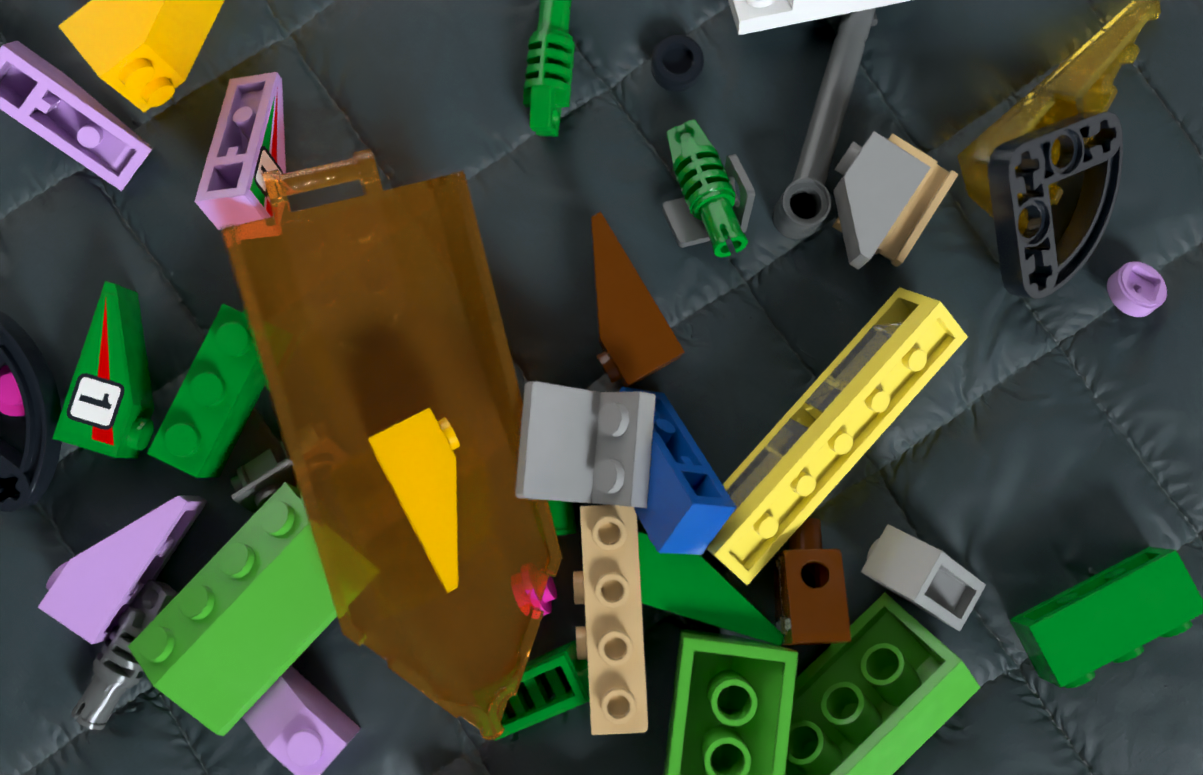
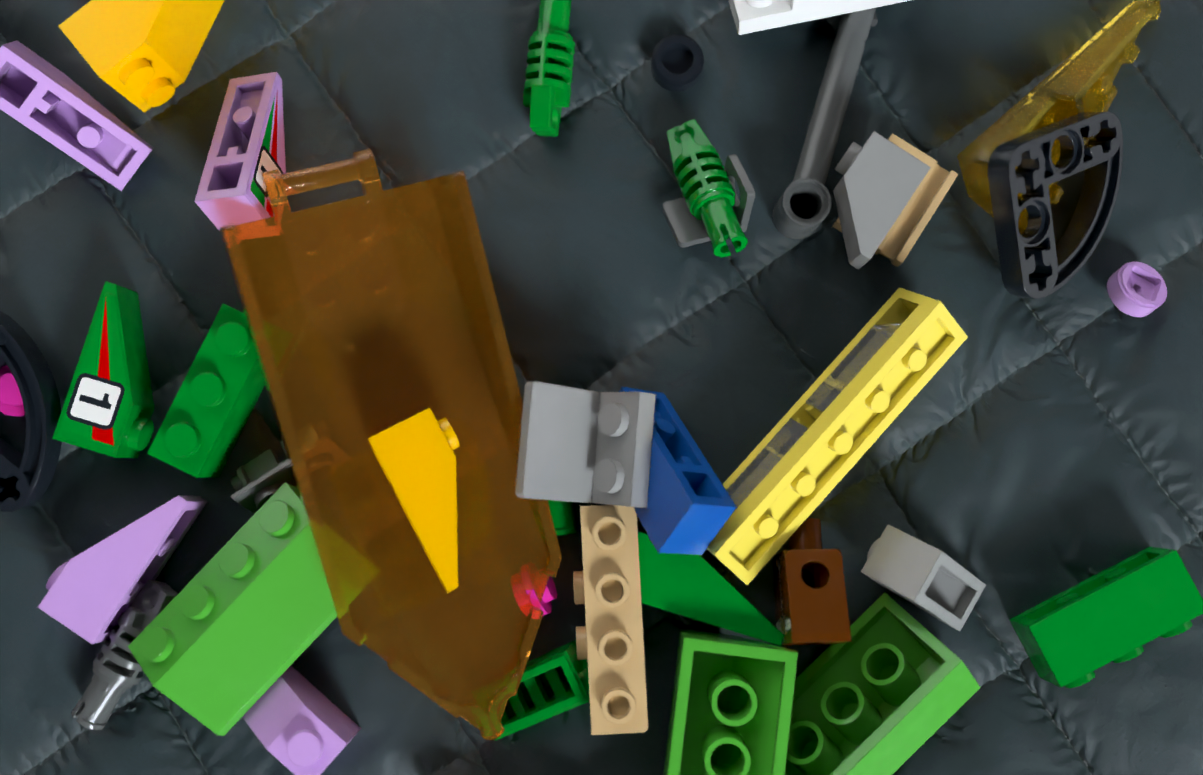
(630, 324): reddish brown slope -> none

